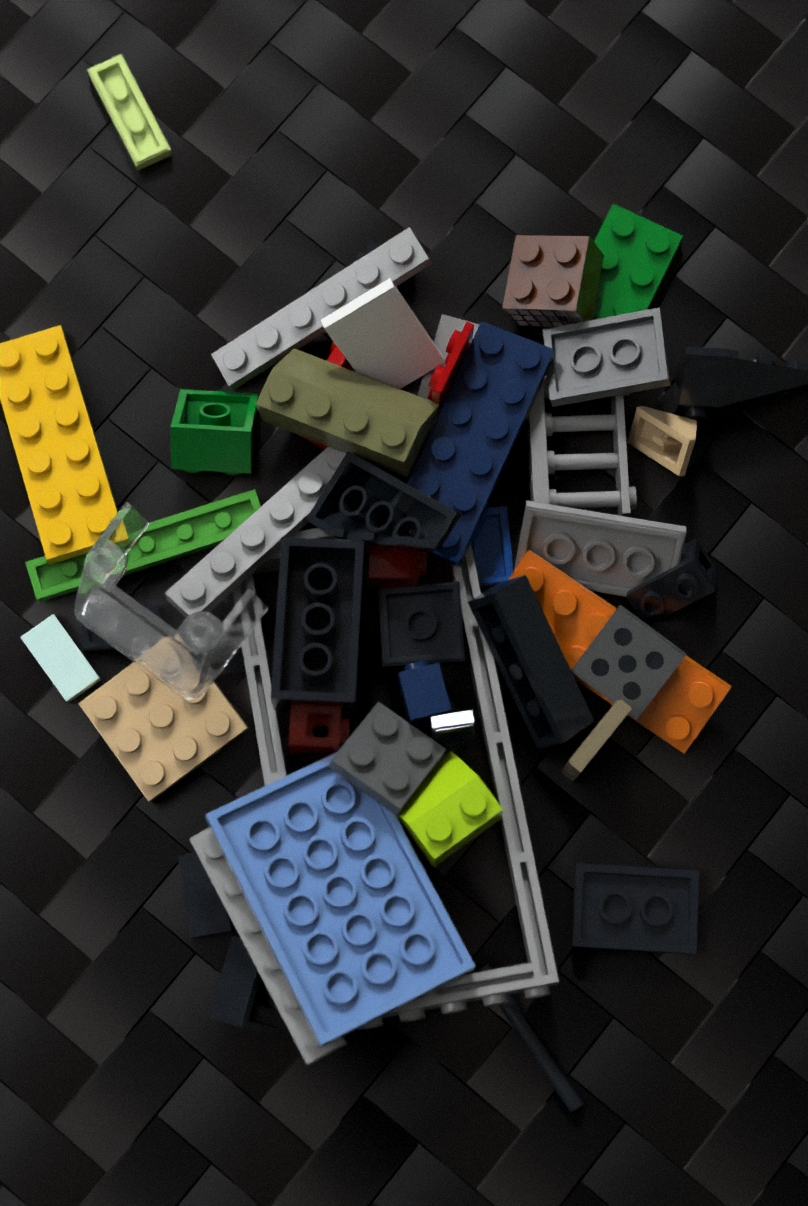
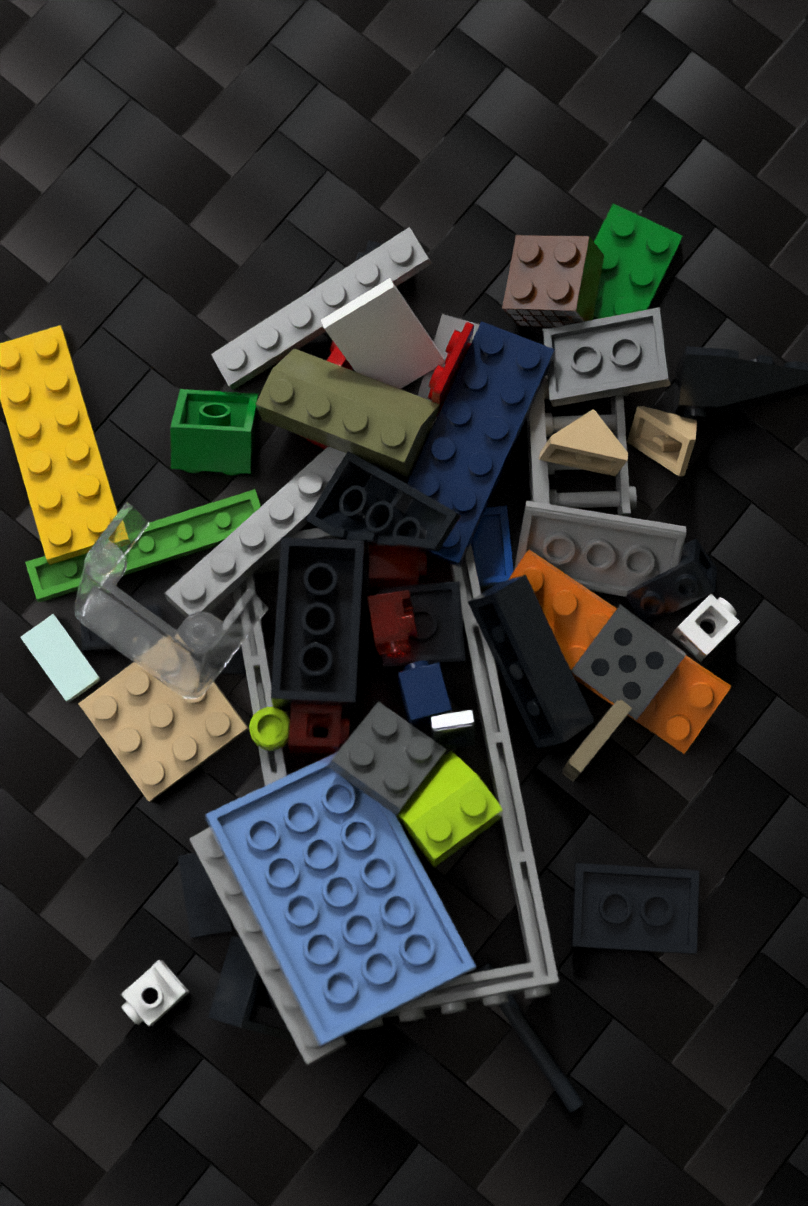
(129, 112): yellowish green tile -> none
(169, 991): none -> white brick
(270, 728): none -> lime tile
(391, 623): none -> clear red brick
(586, 446): none -> tan slope
(694, 638): none -> white brick

